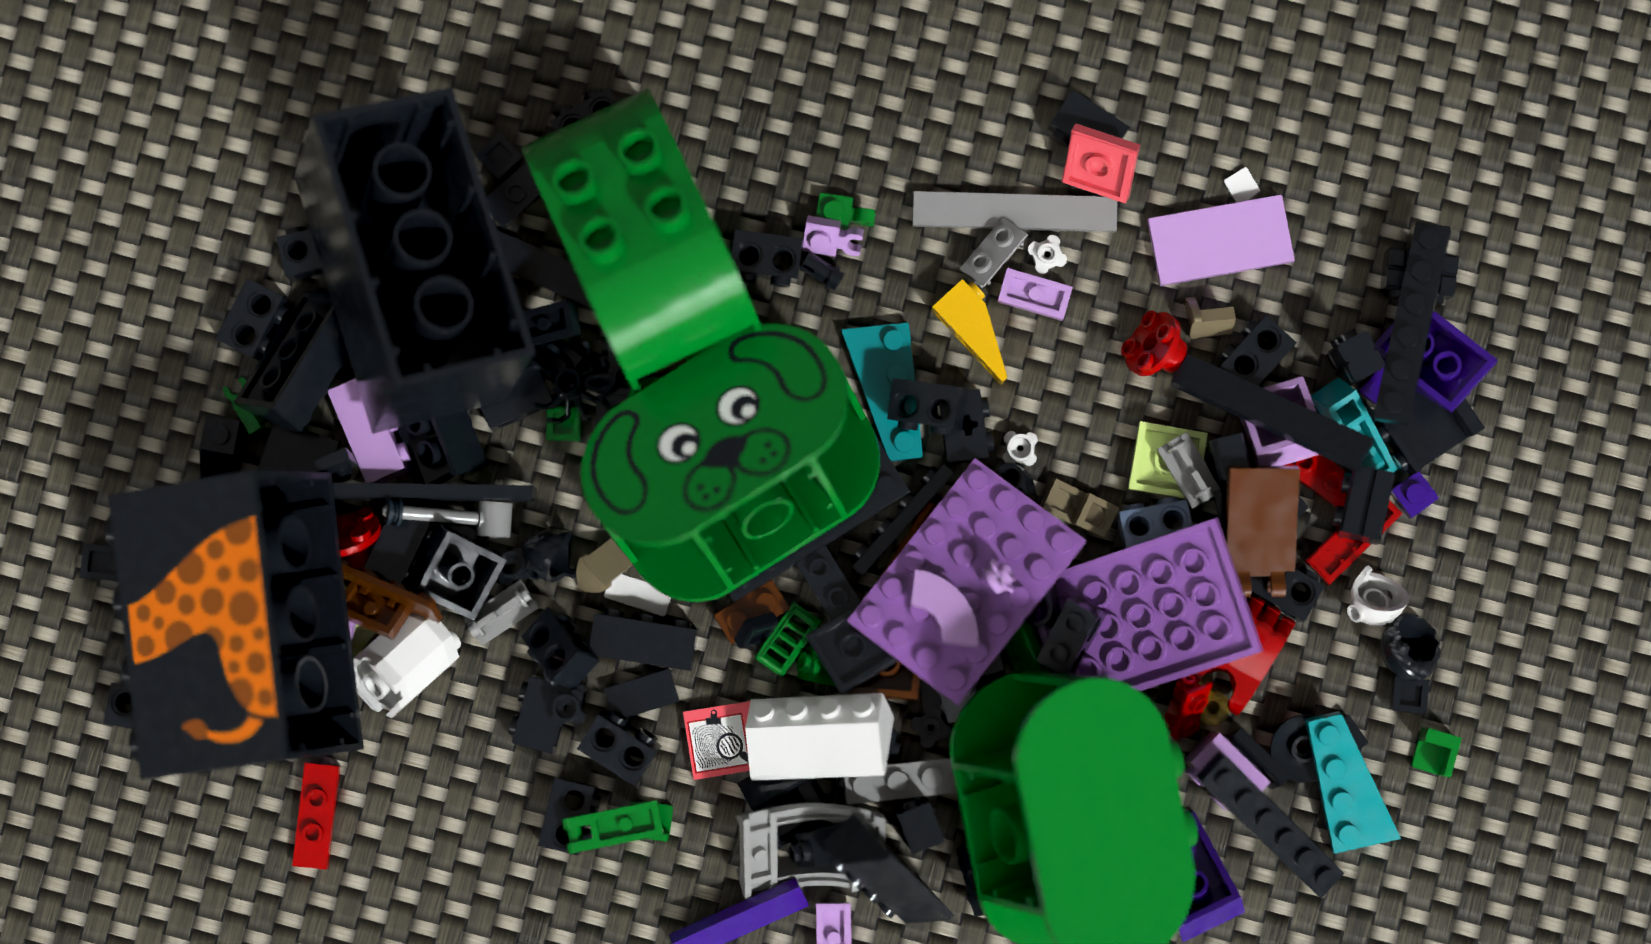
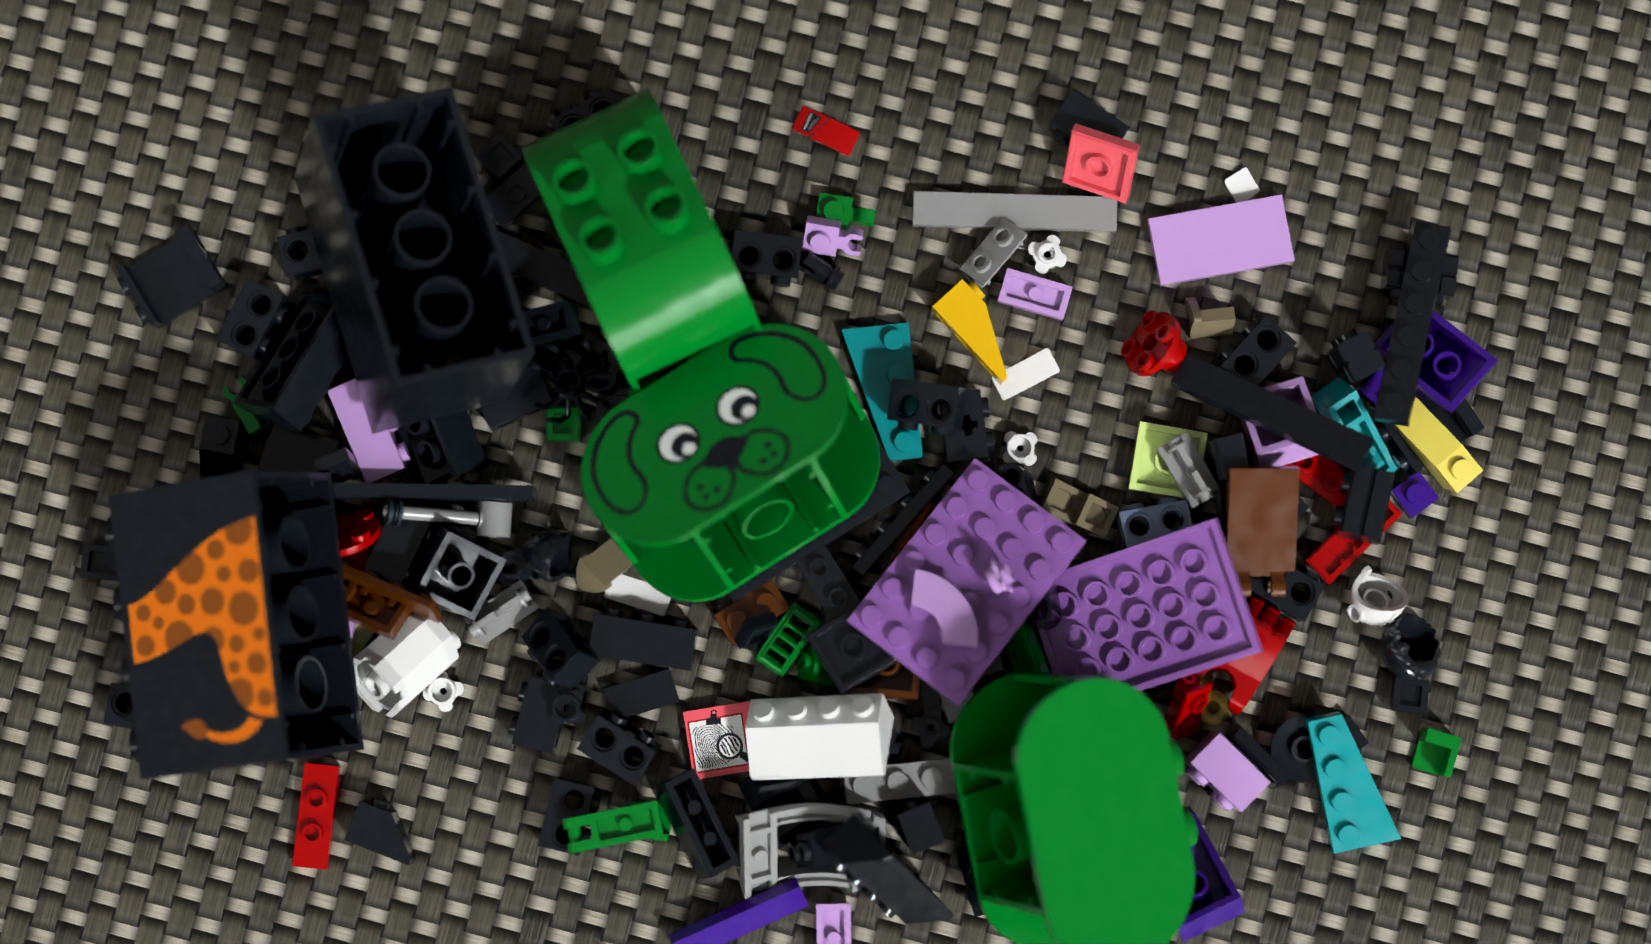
(172, 279): none -> black panel
(380, 831): none -> black slope
(445, 701): none -> white plate
(696, 824): none -> black brick
(826, 130): none -> red sticker
(1027, 373): none -> white sticker
(1071, 636): black brick -> none
(1269, 824): black plate -> none
(1438, 449): none -> light yellow slope

